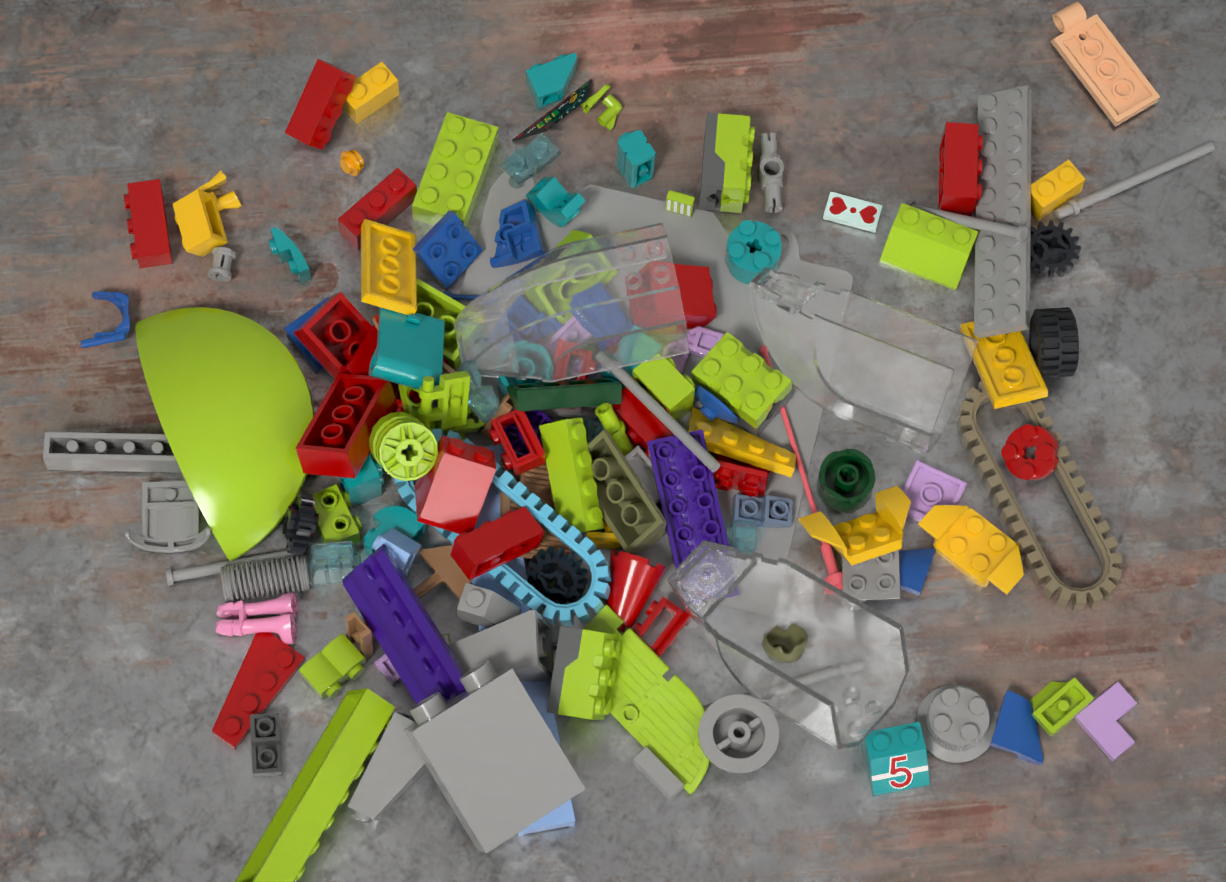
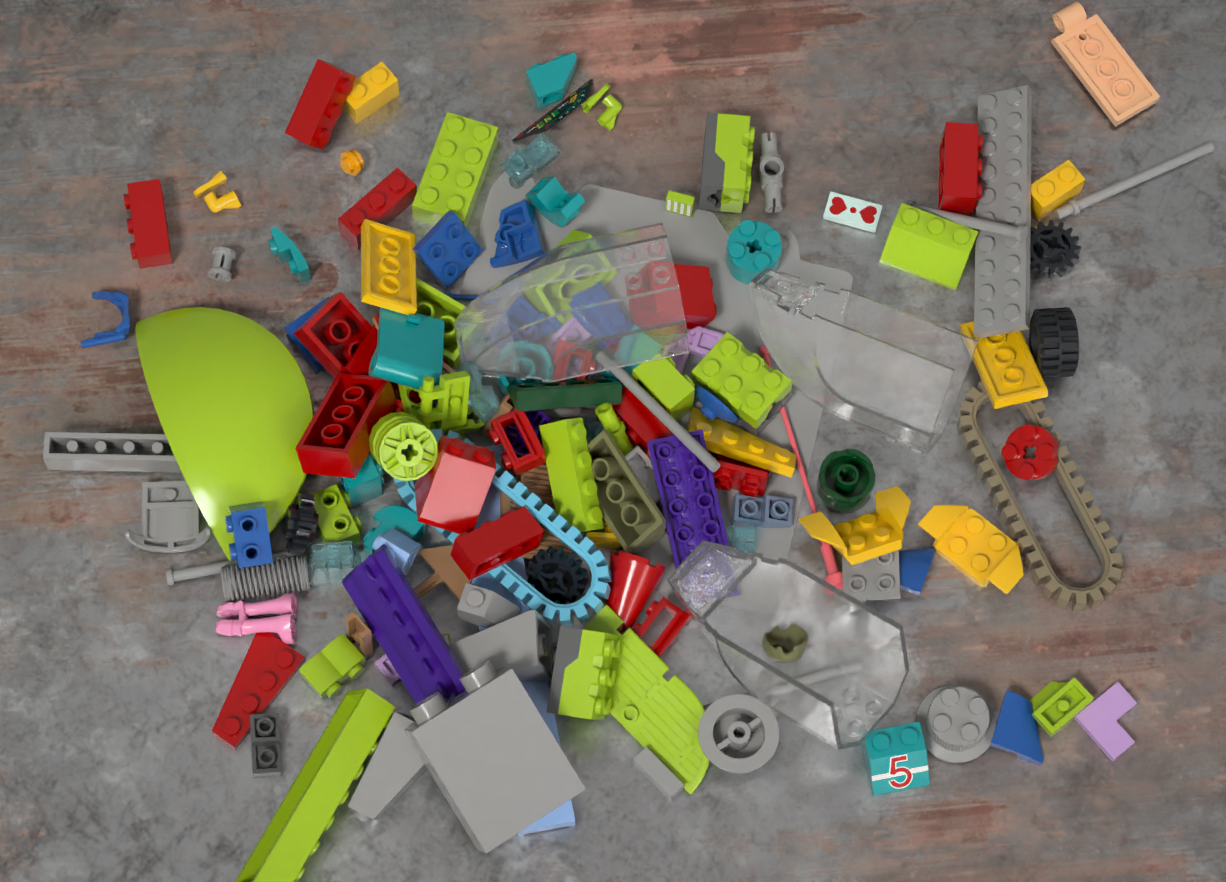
(199, 223): yellow piece -> none
(249, 534): none -> blue brick
(635, 158): teal brick -> none
(931, 487): lavender tile -> none

